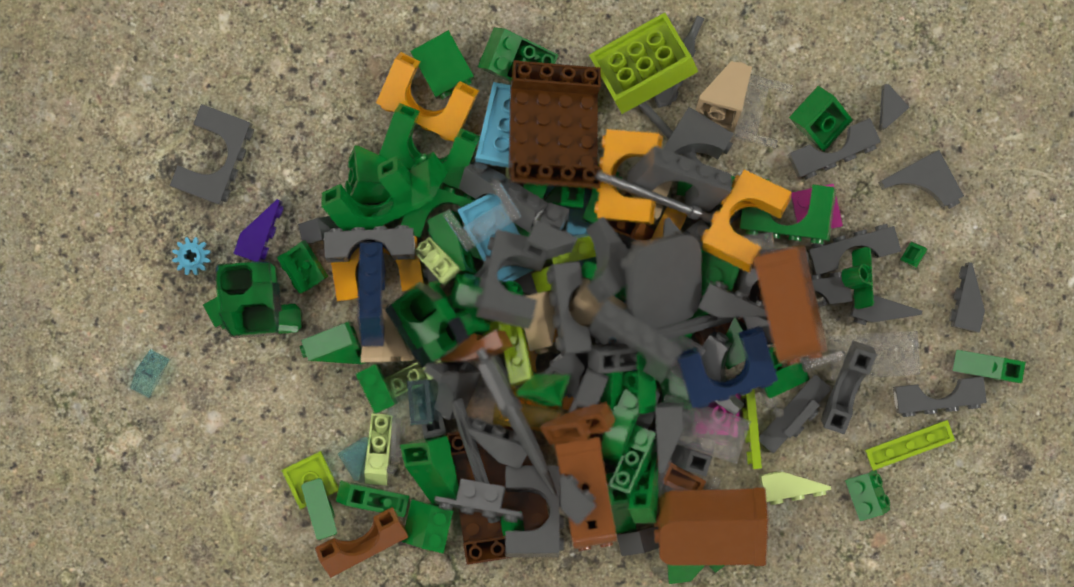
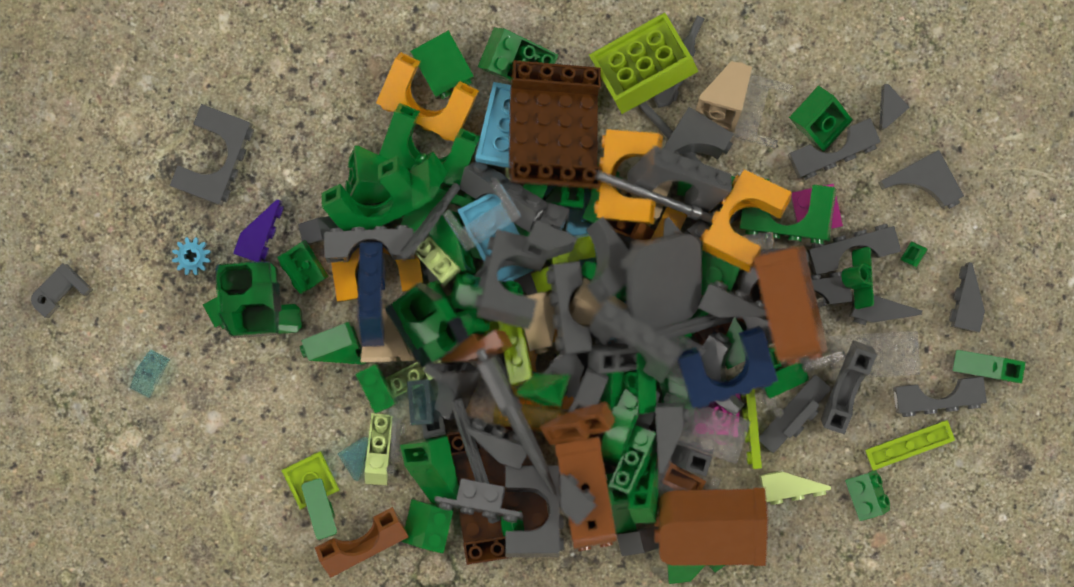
(56, 288): none -> dark grey piece
(371, 498): green slope -> none
(421, 233): none -> dark grey sword

